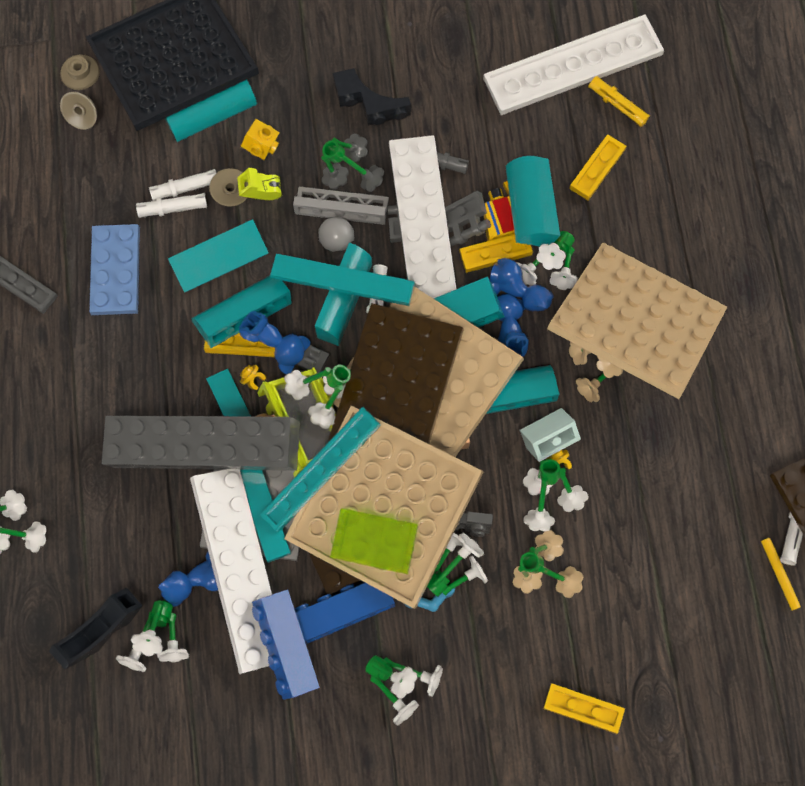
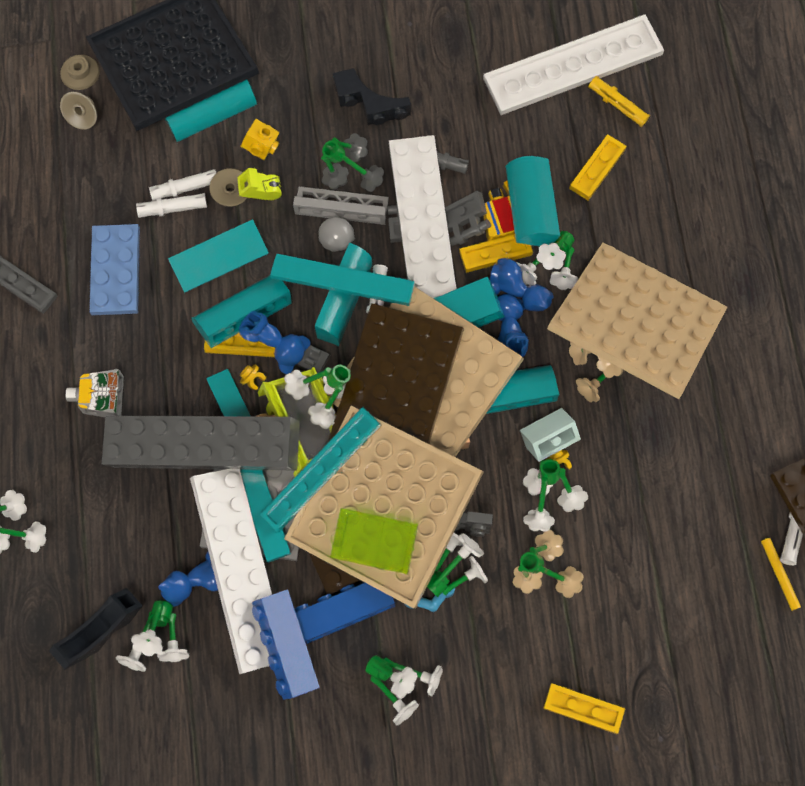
(98, 393): none -> torso

